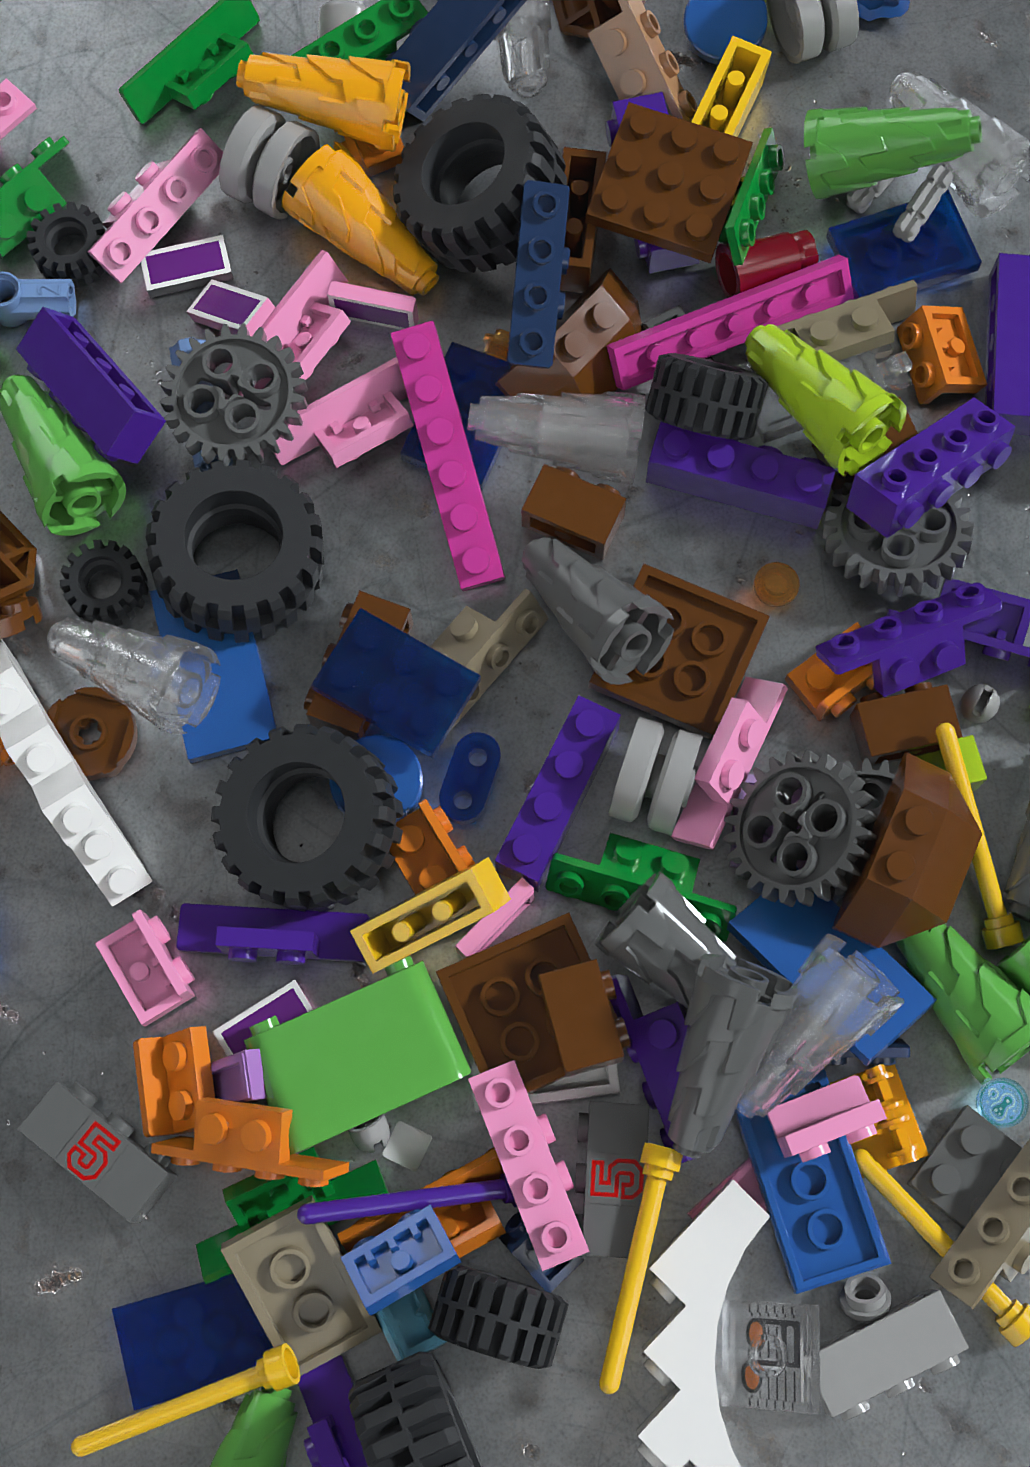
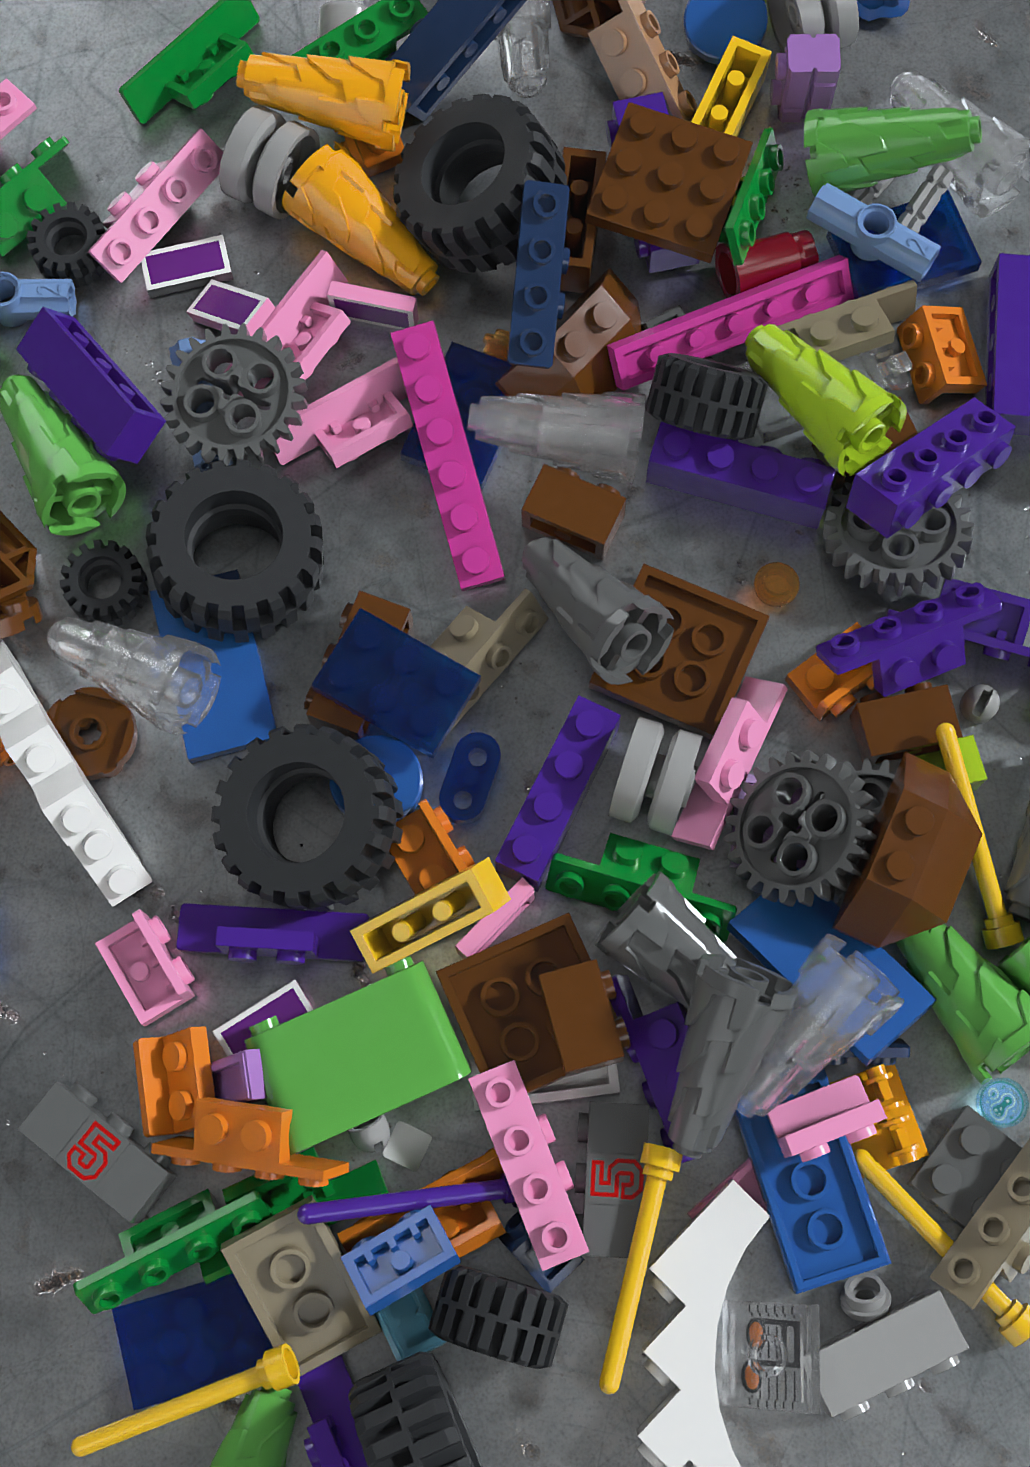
(169, 1244): none -> green bracket
(805, 75): none -> medium lavender brick
(851, 220): none -> medium blue piece

